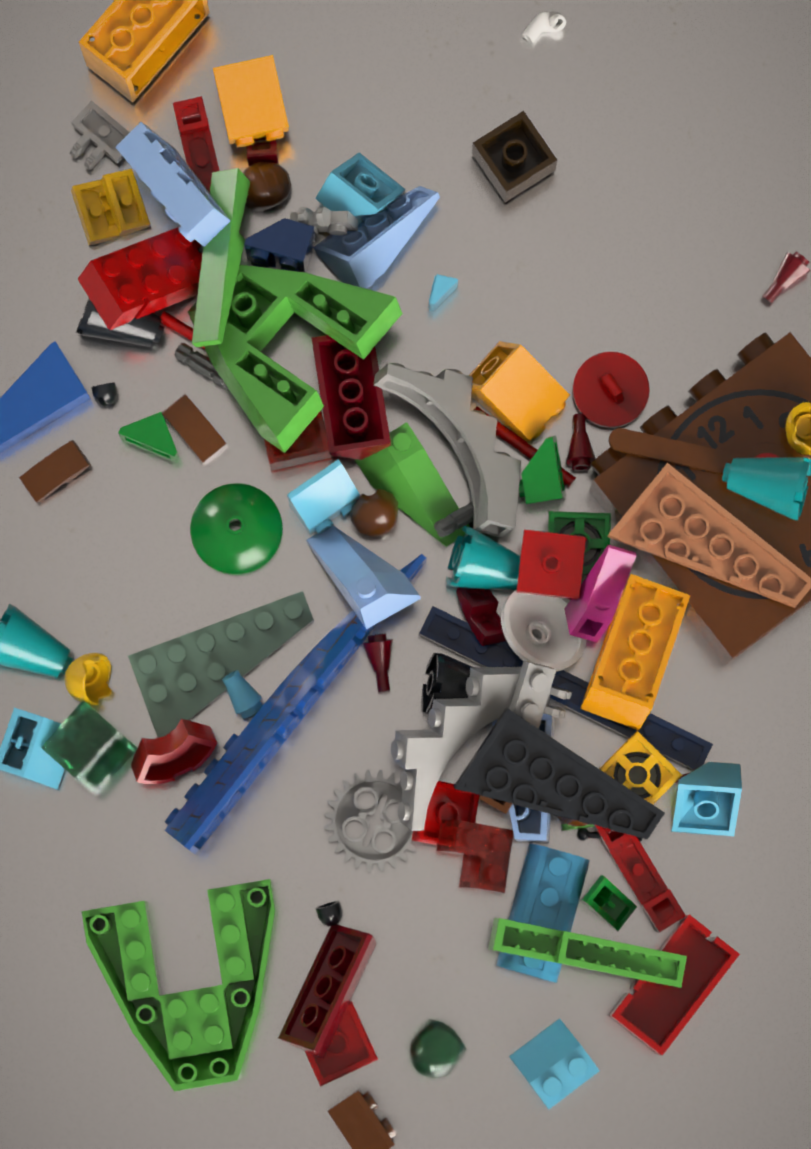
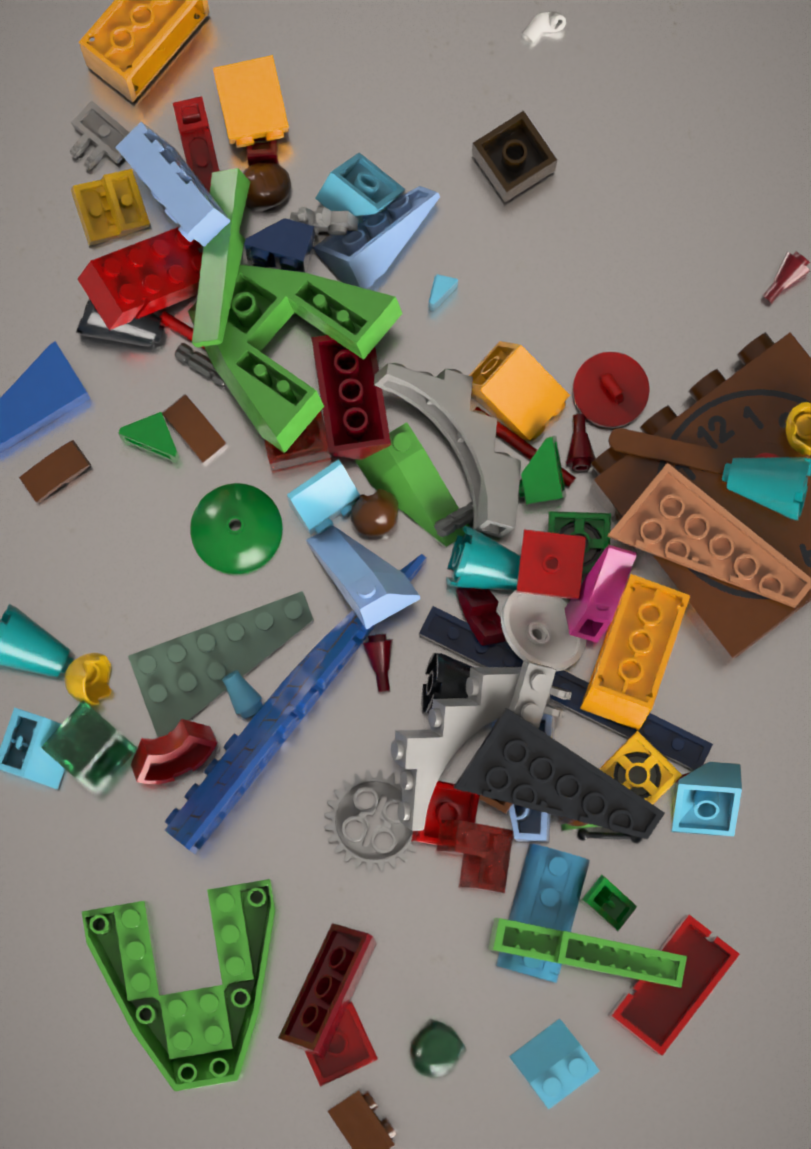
(105, 393): black hinge -> none
(329, 913): black hinge -> none
(642, 878): red slope -> none

